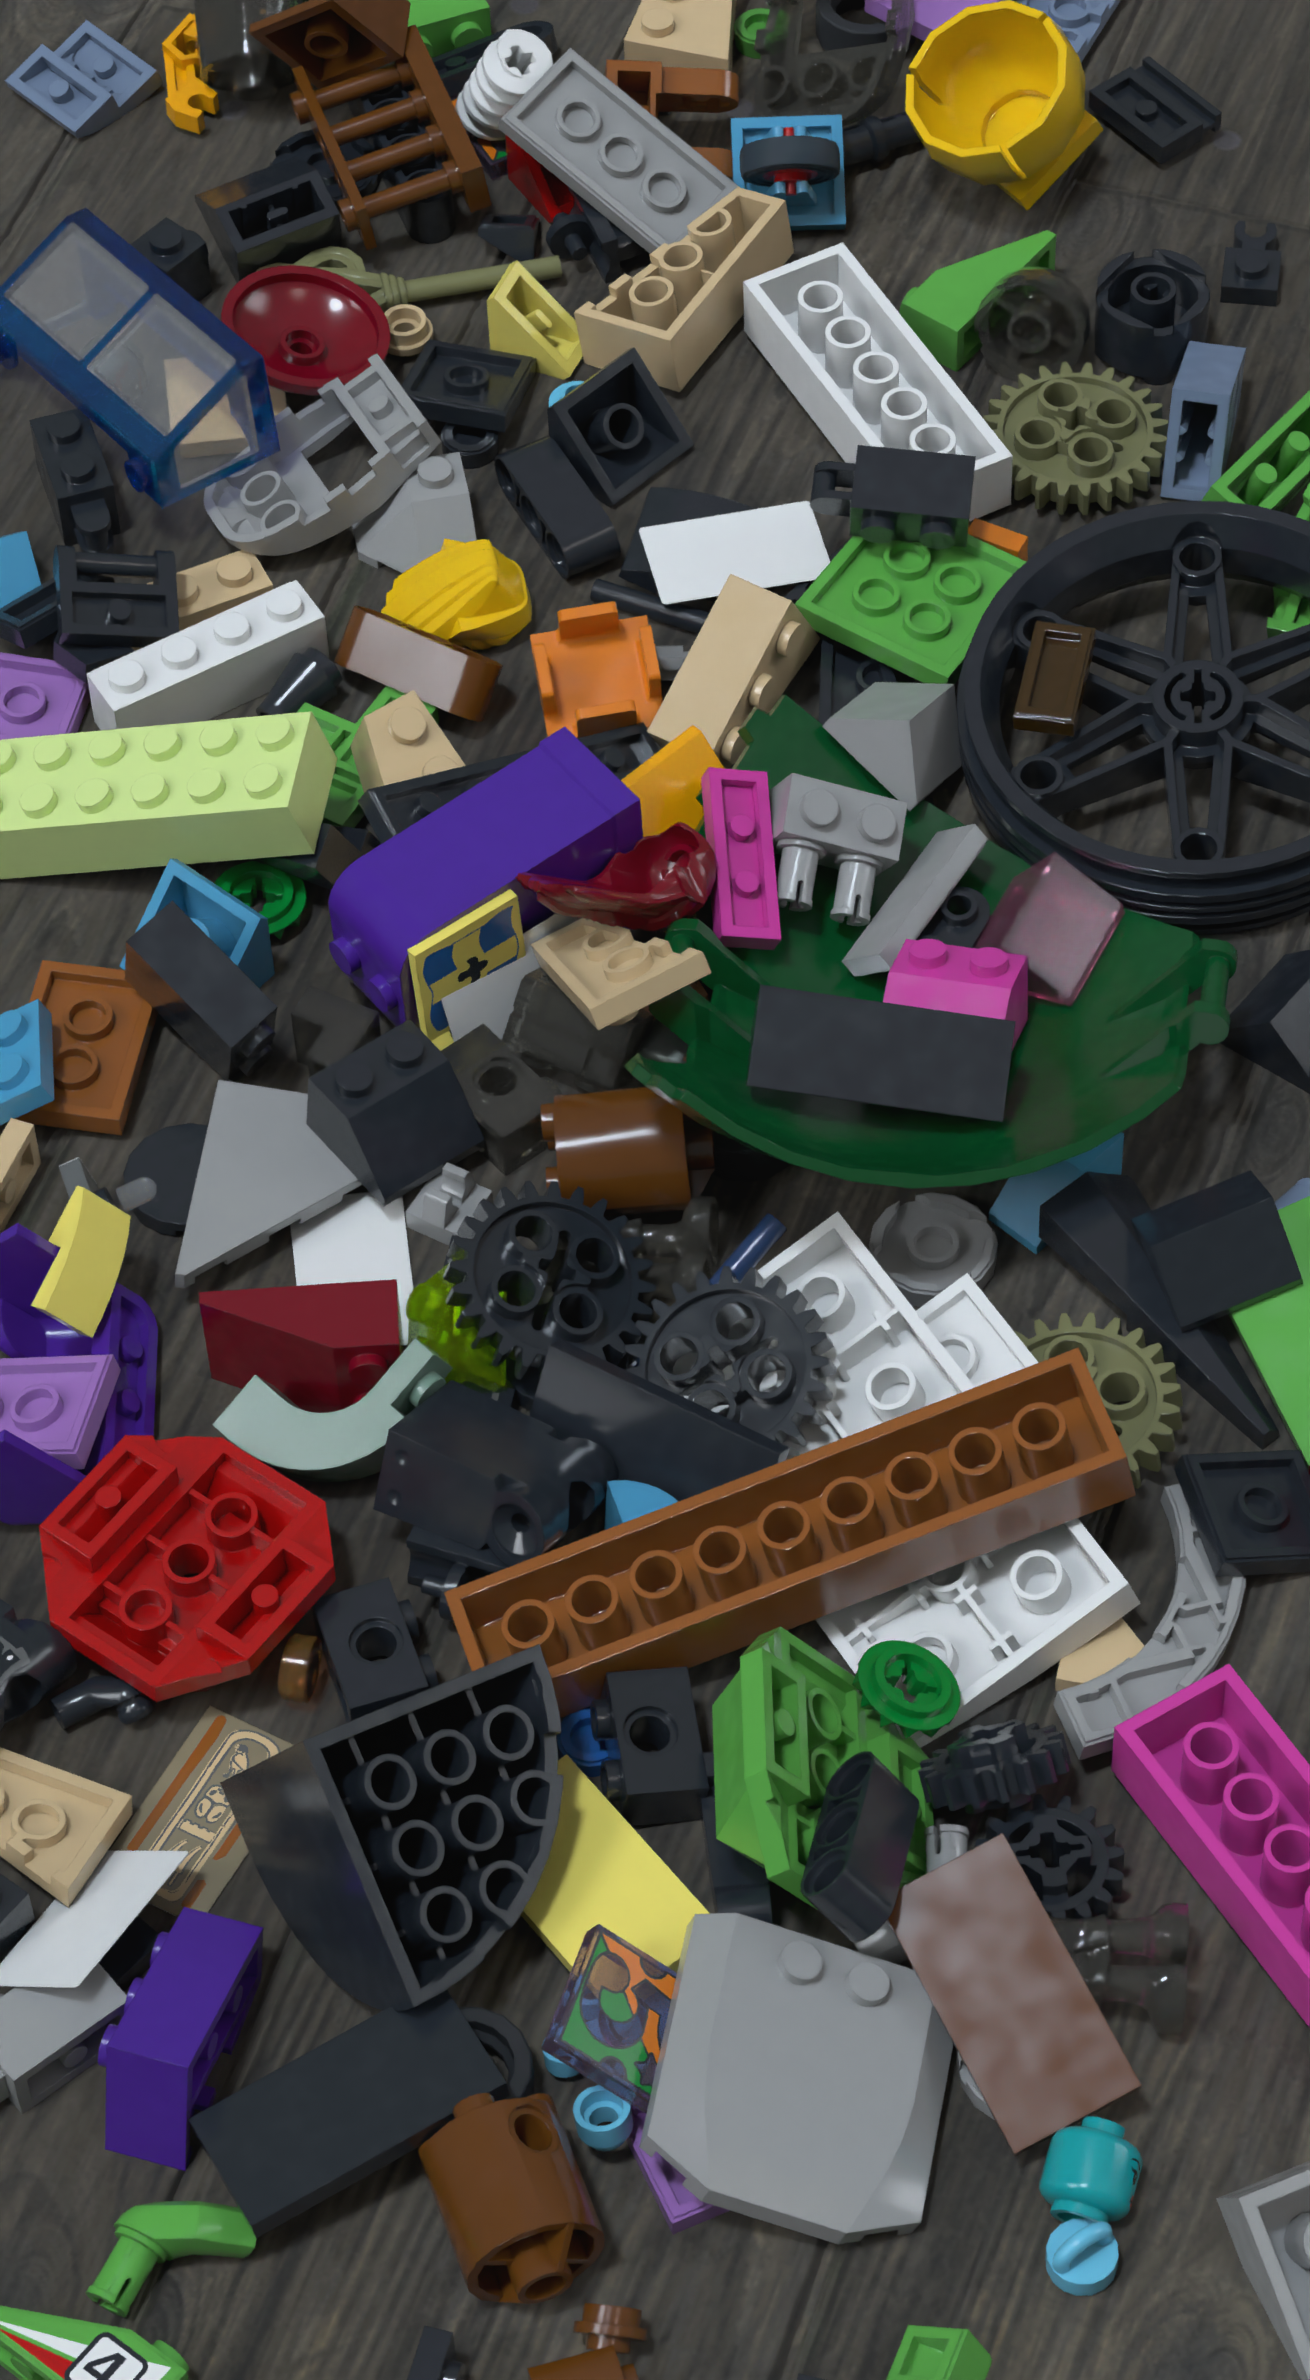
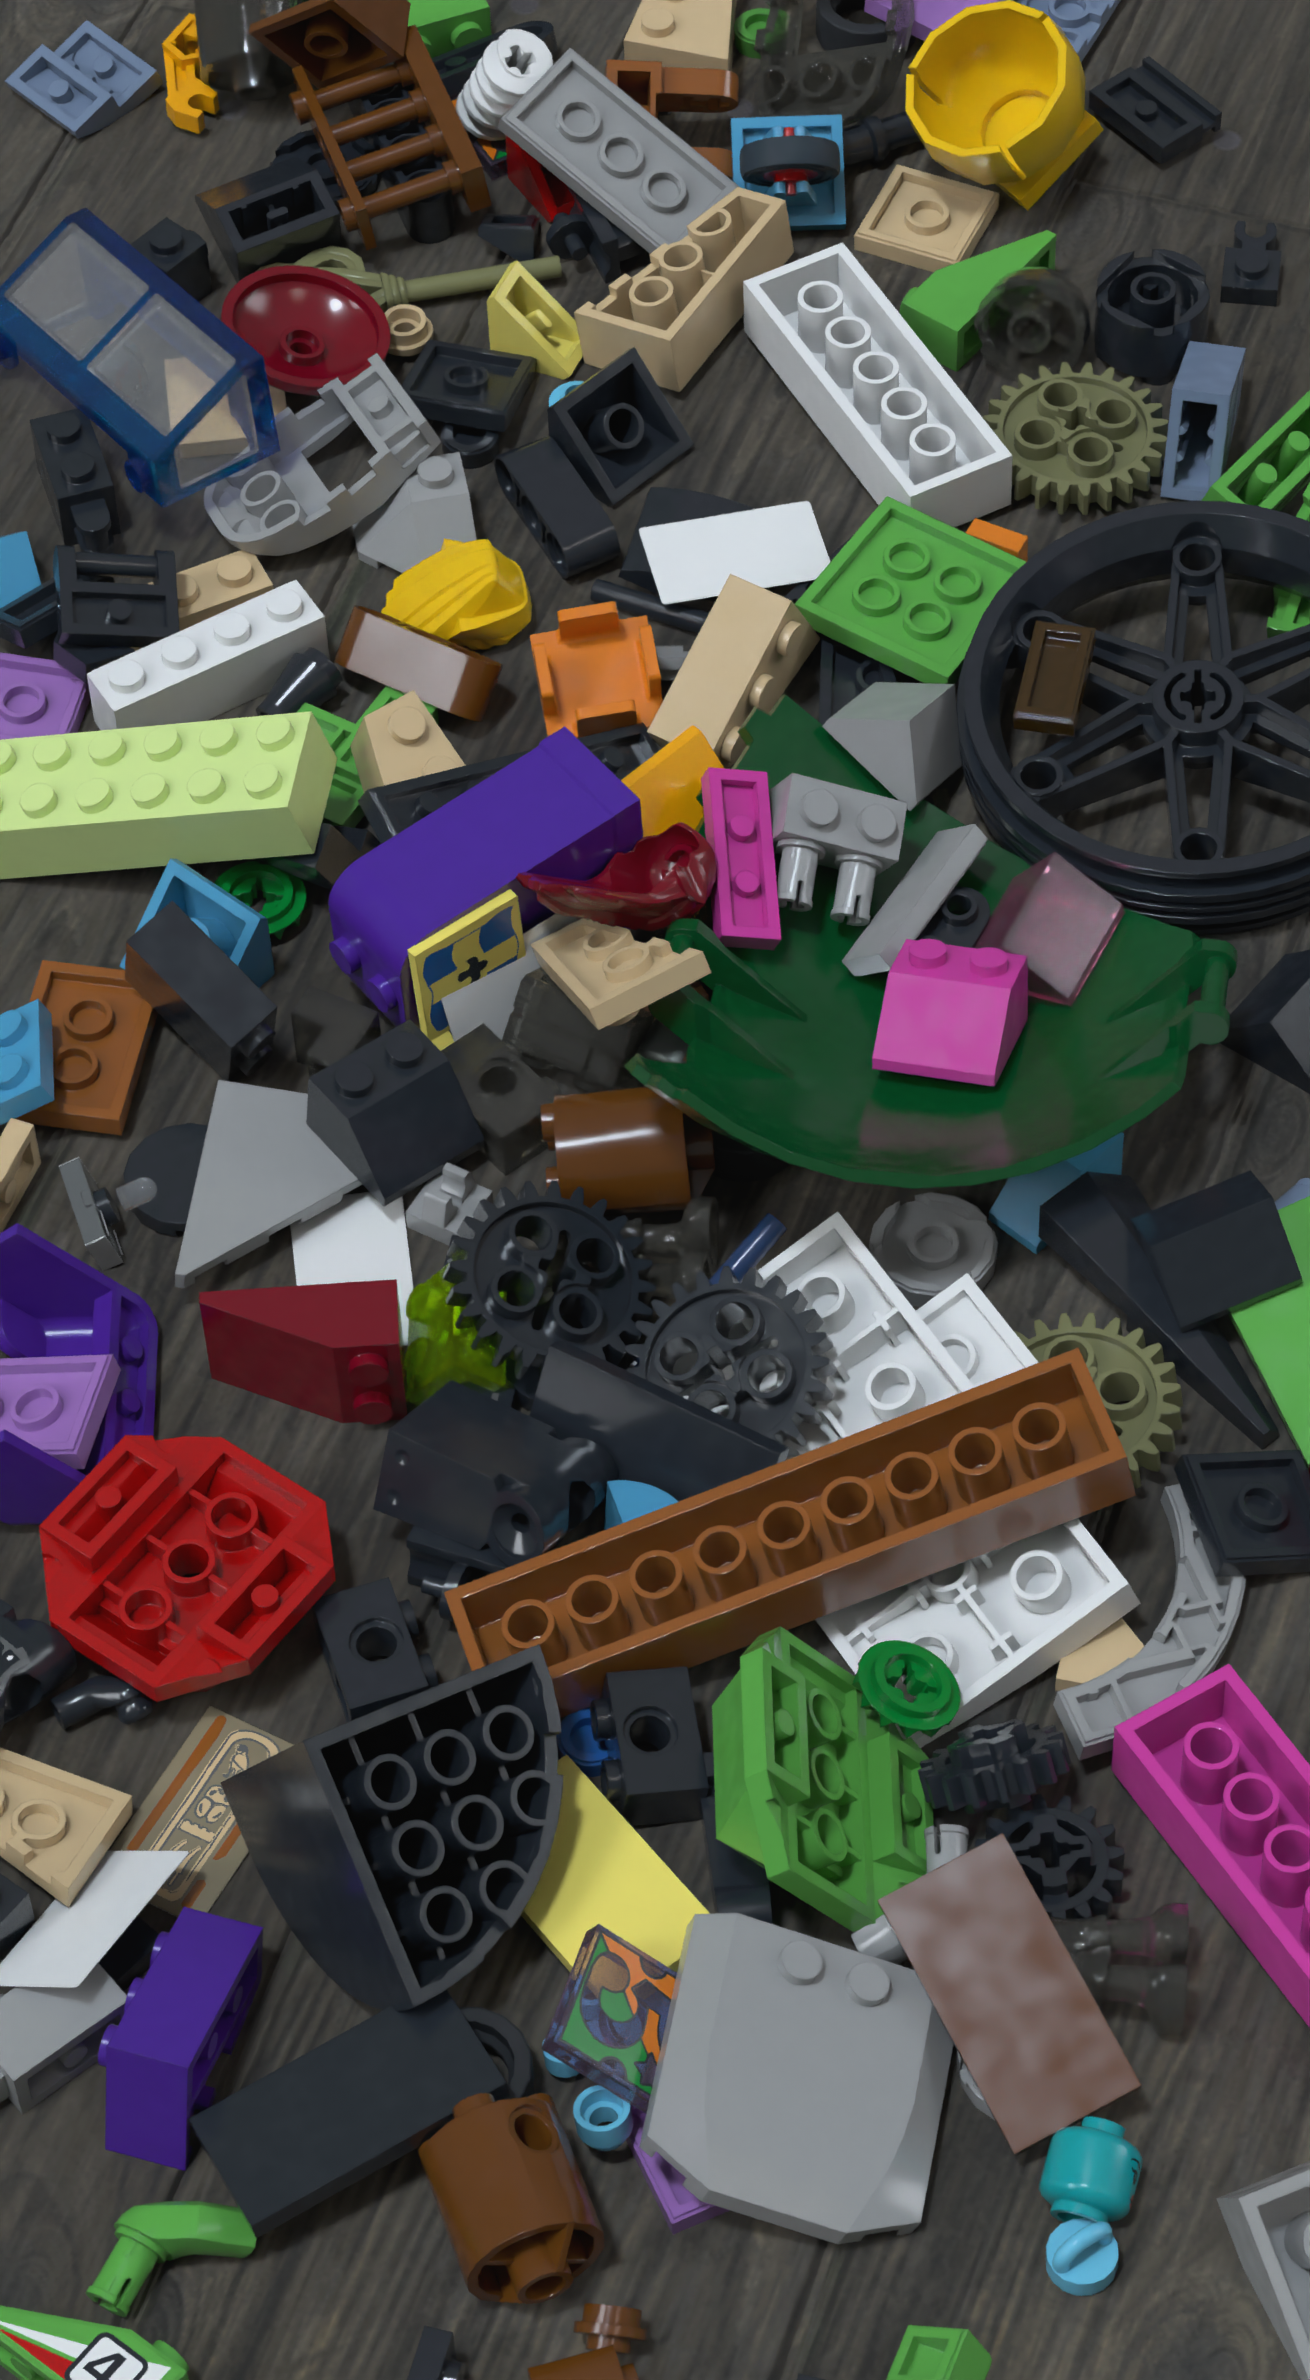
(87, 1266): light yellow slope -> none
(300, 1668): clear orange tile -> none
(336, 1443): arch -> none
(860, 1846): black beam -> none
(880, 1053): black brick -> none
(899, 495): black brick -> none
(925, 220): none -> tan tile

